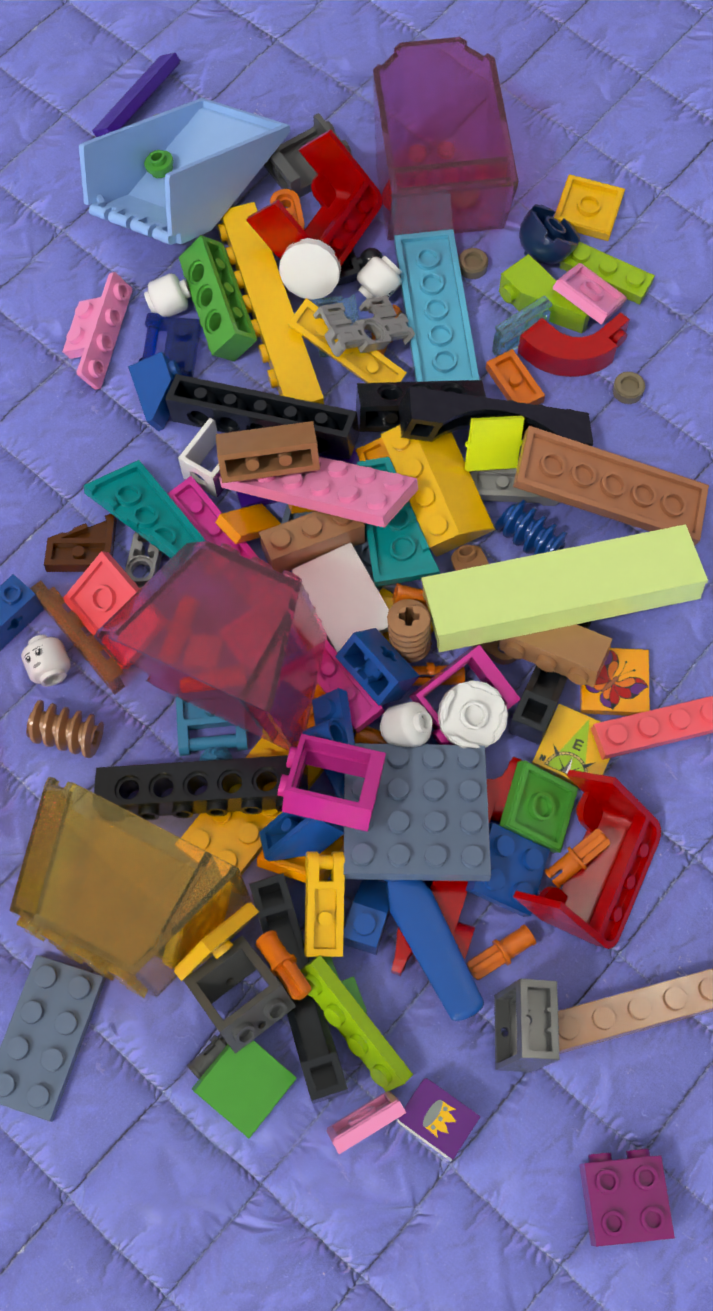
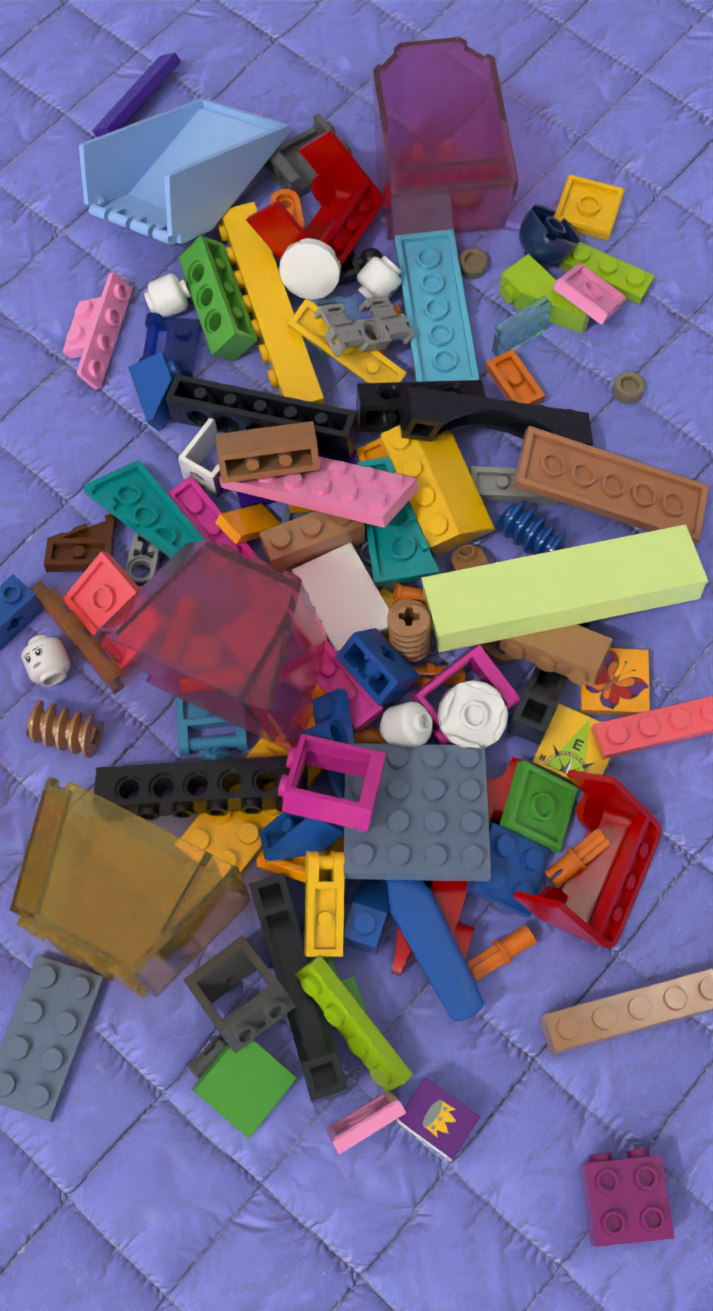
(159, 163): bright green plate -> none
(216, 942): yellow plate -> none
(283, 965): orange axle -> none
(494, 443): neon yellow piece -> none
(531, 1017): dark grey window -> none
(570, 355): red arch -> none

